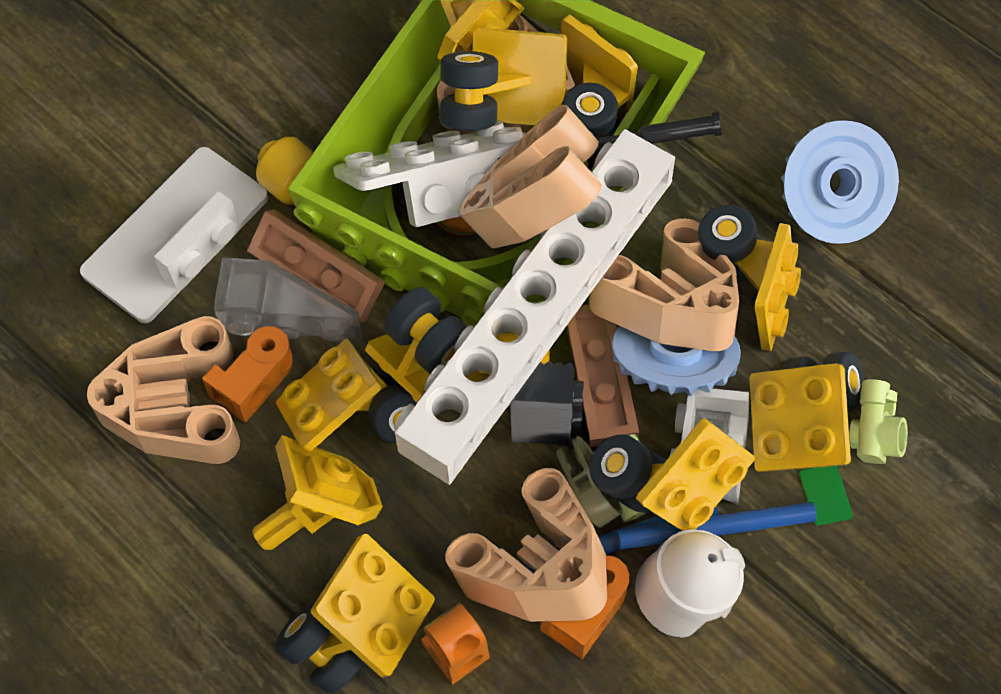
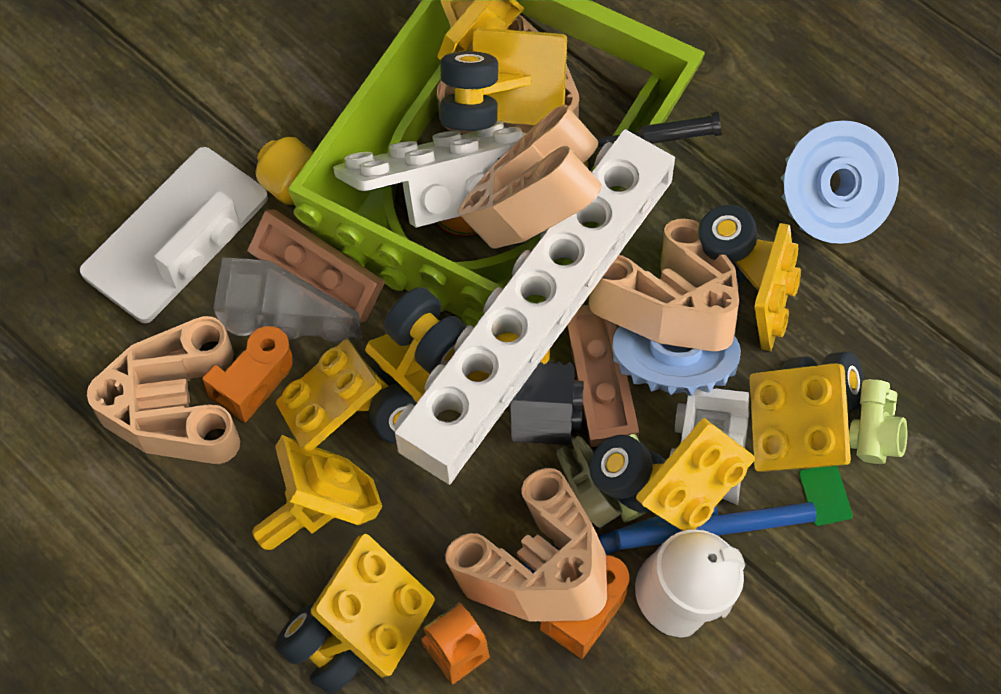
(601, 77): yellow plate -> none

